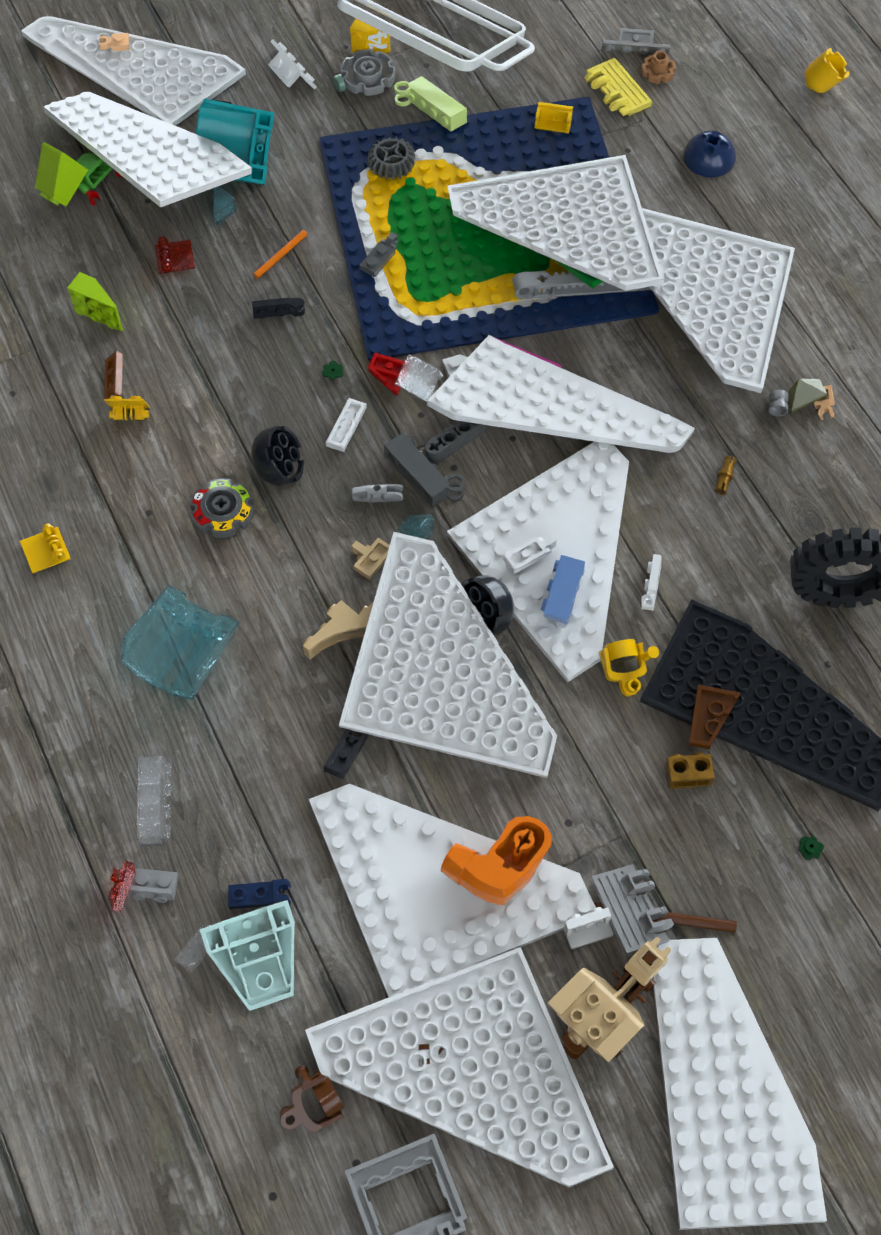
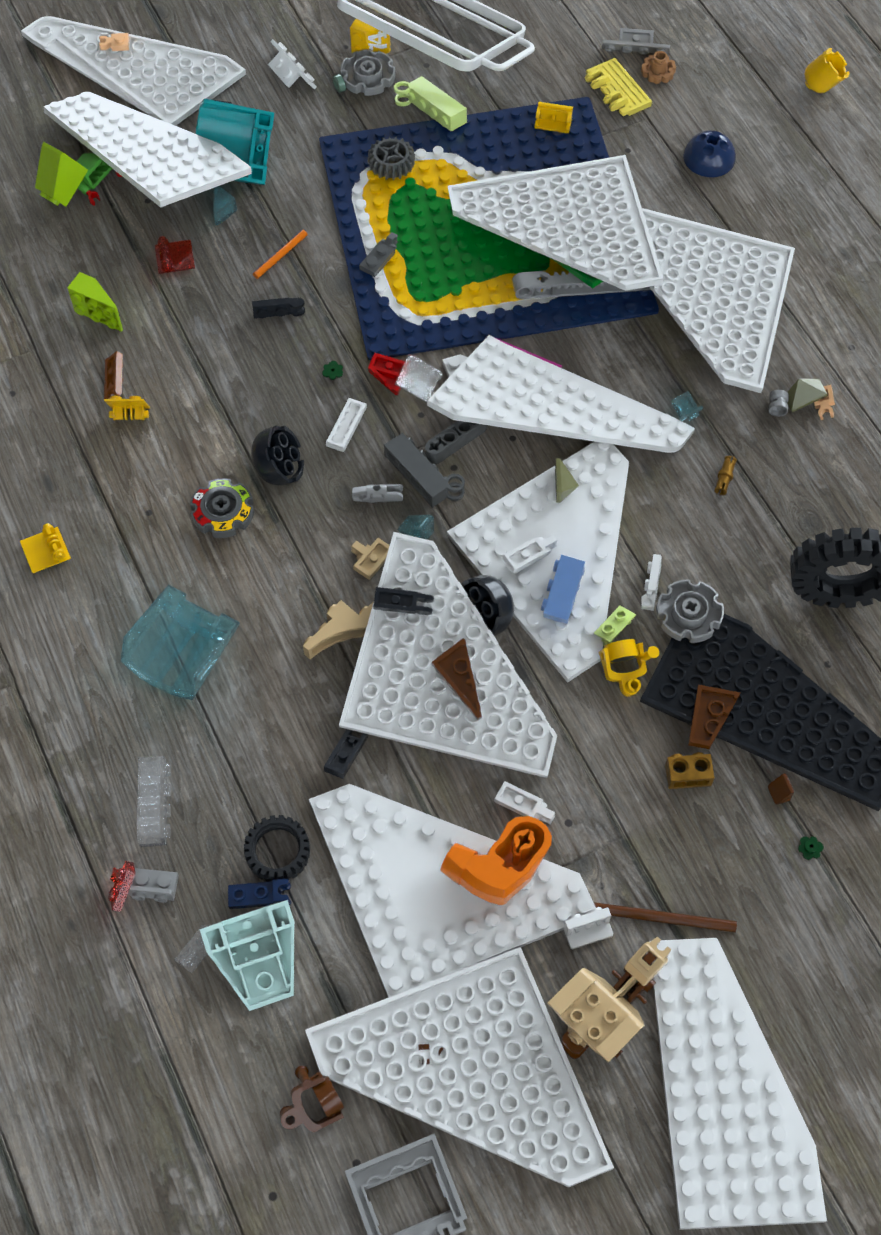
(276, 824): none -> black tyre
(401, 601): none -> black hinge
(456, 670): none -> reddish brown wing
(523, 803): none -> white hinge
(564, 481): none -> olive slope
(614, 624): none -> yellowish green hinge
(631, 913): light grey hinge -> none
(686, 406): none -> clear light blue bracket
(690, 611): none -> light grey piece
(781, 789): none -> reddish brown slope

